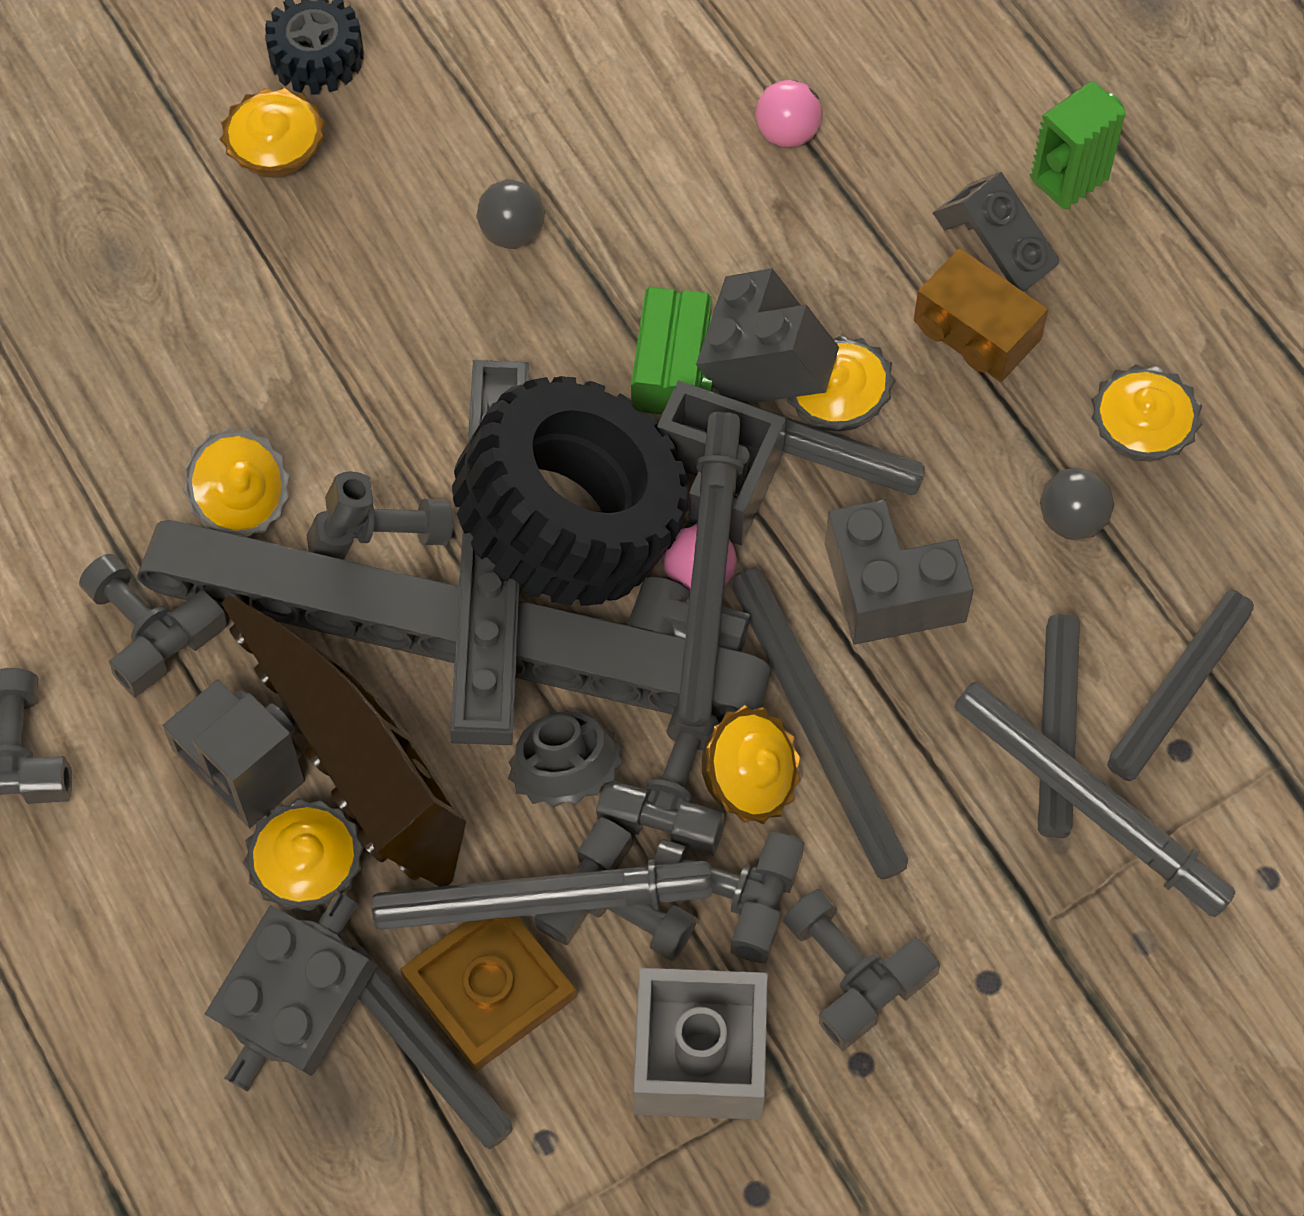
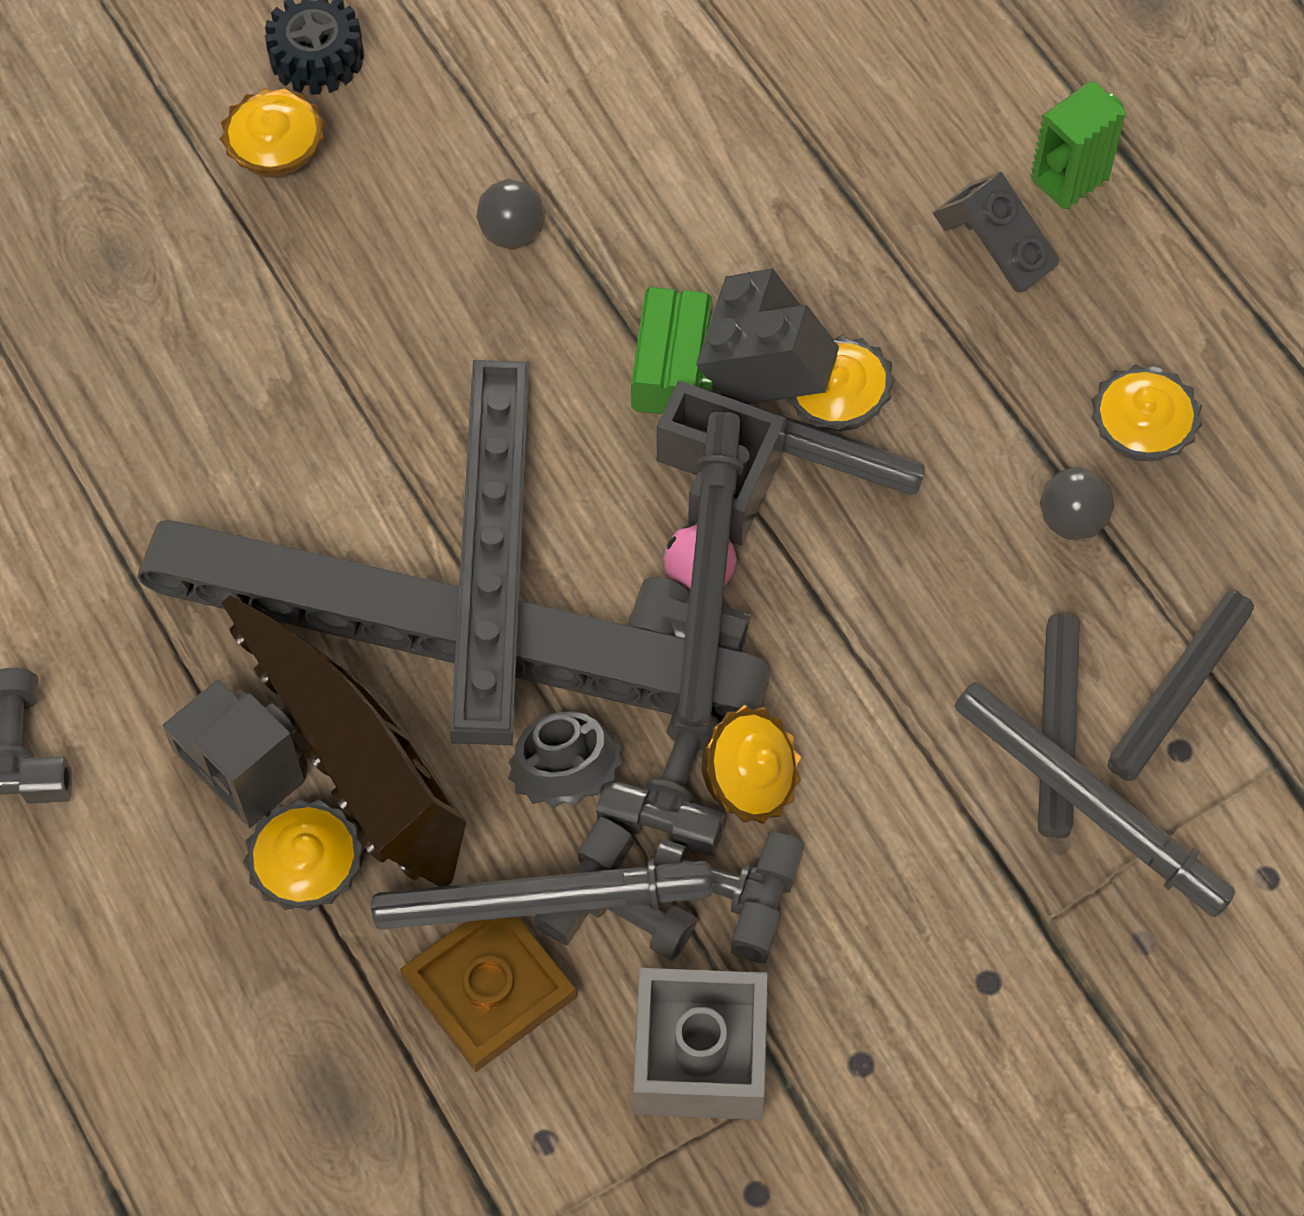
(156, 631): dark grey bar -> none
(236, 482): yellow piece -> none
(291, 990): dark grey plate -> none
(352, 516): dark grey bar -> none
(434, 1058): dark grey axle -> none
(540, 534): black tyre -> none
(788, 113): bright pink piece -> none
(820, 724): dark grey axle -> none
(869, 980): dark grey bar -> none
(888, 588): dark grey brick -> none
(979, 315): pearl gold brick -> none

